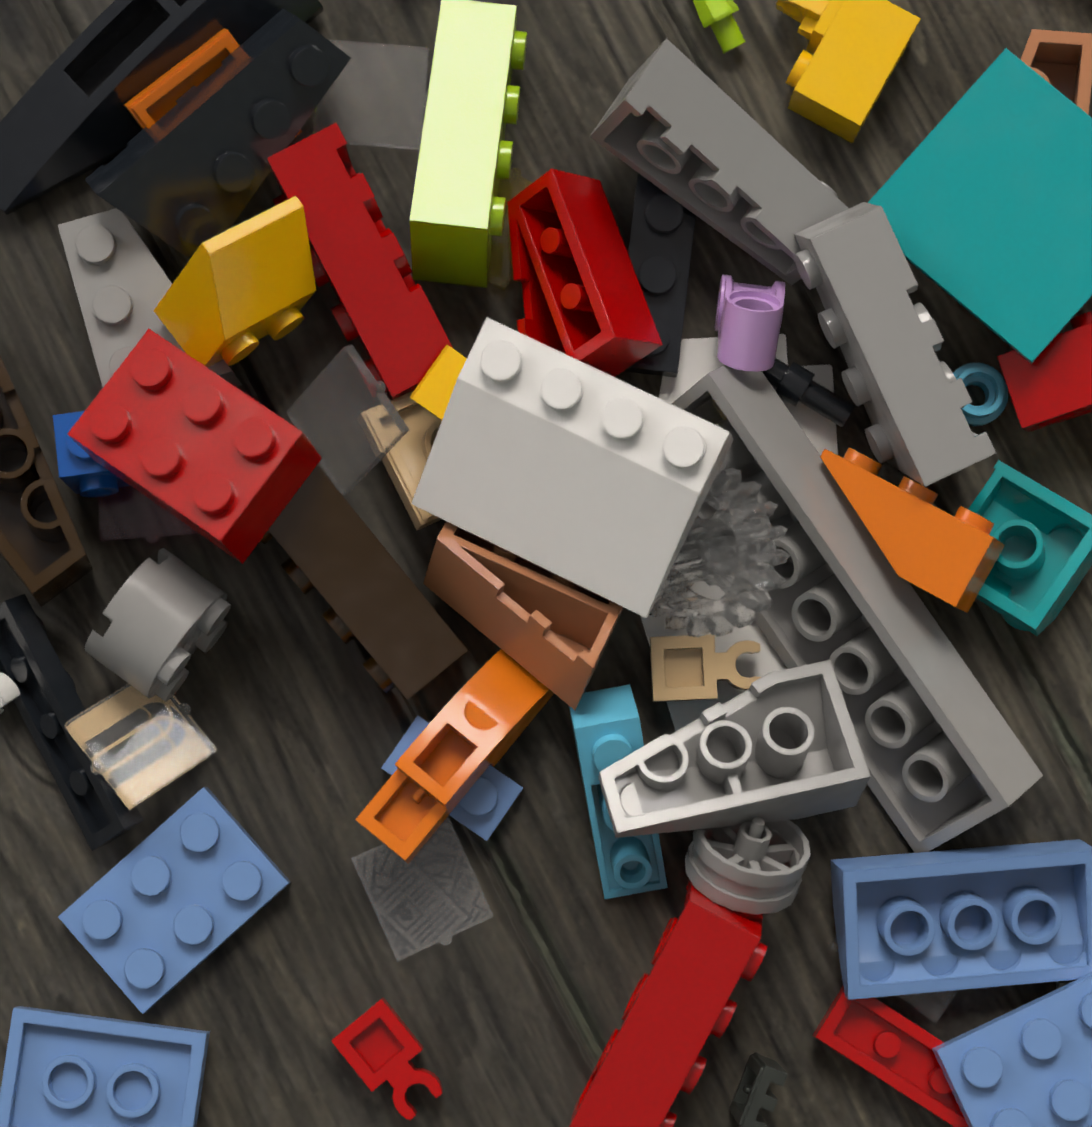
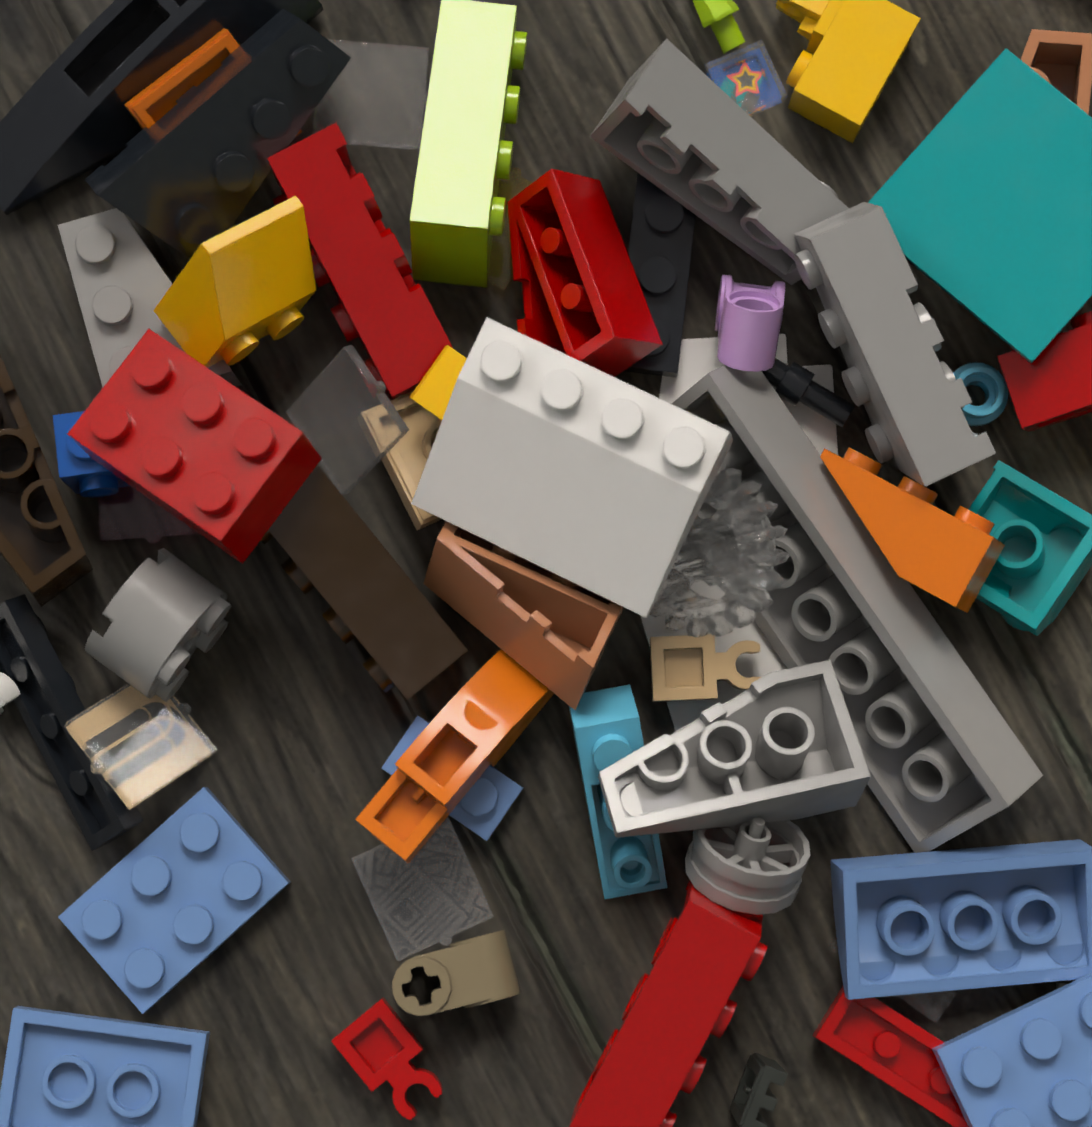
(469, 973): none -> dark tan piece
(748, 78): none -> clear tile

